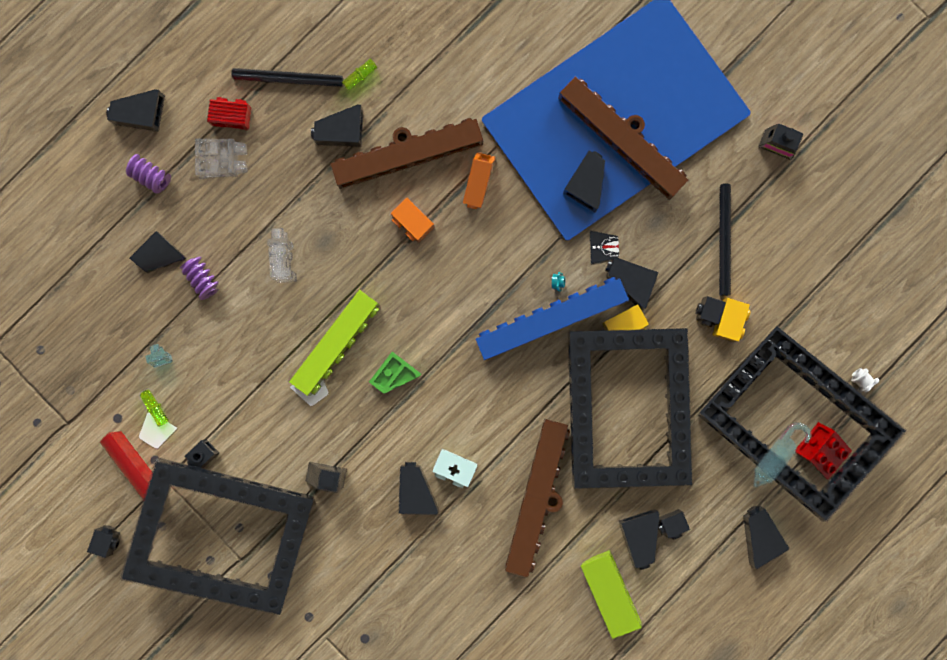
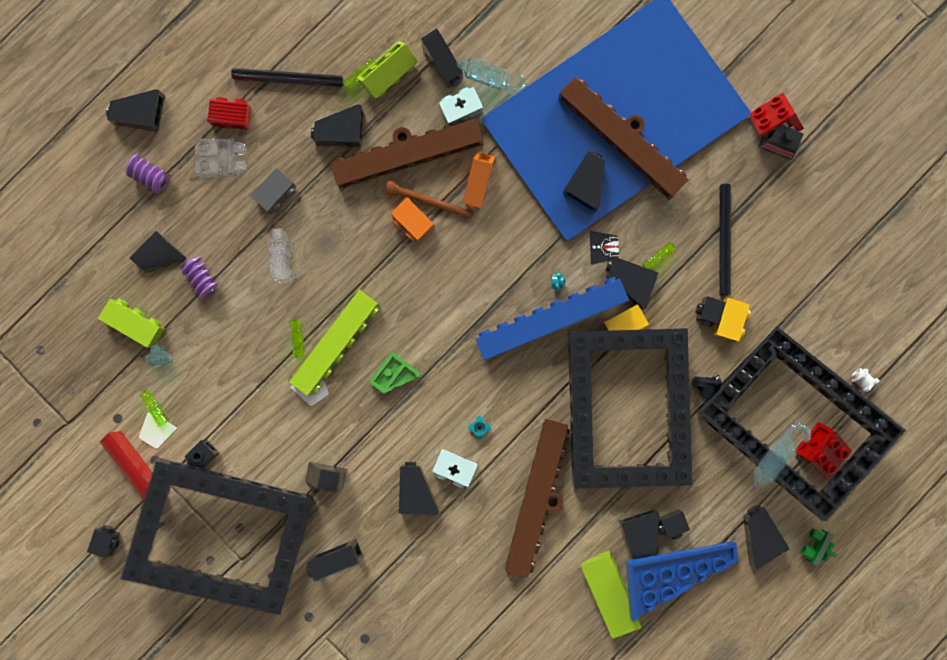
(131, 322): none -> lime brick
(274, 191): none -> dark grey brick
(297, 338): none -> clear neon green axle
(334, 560): none -> black window
(387, 70): none -> lime brick
(394, 189): none -> dark orange piece
(441, 58): none -> black slope
(454, 114): none -> light aqua brick
(484, 427): none -> teal plate
(489, 75): none -> clear light blue plate
(659, 256): none -> clear neon green axle
(671, 574): none -> blue wing
(707, 386): none -> black piece
(774, 114): none -> red bracket
(822, 548): none -> green hips

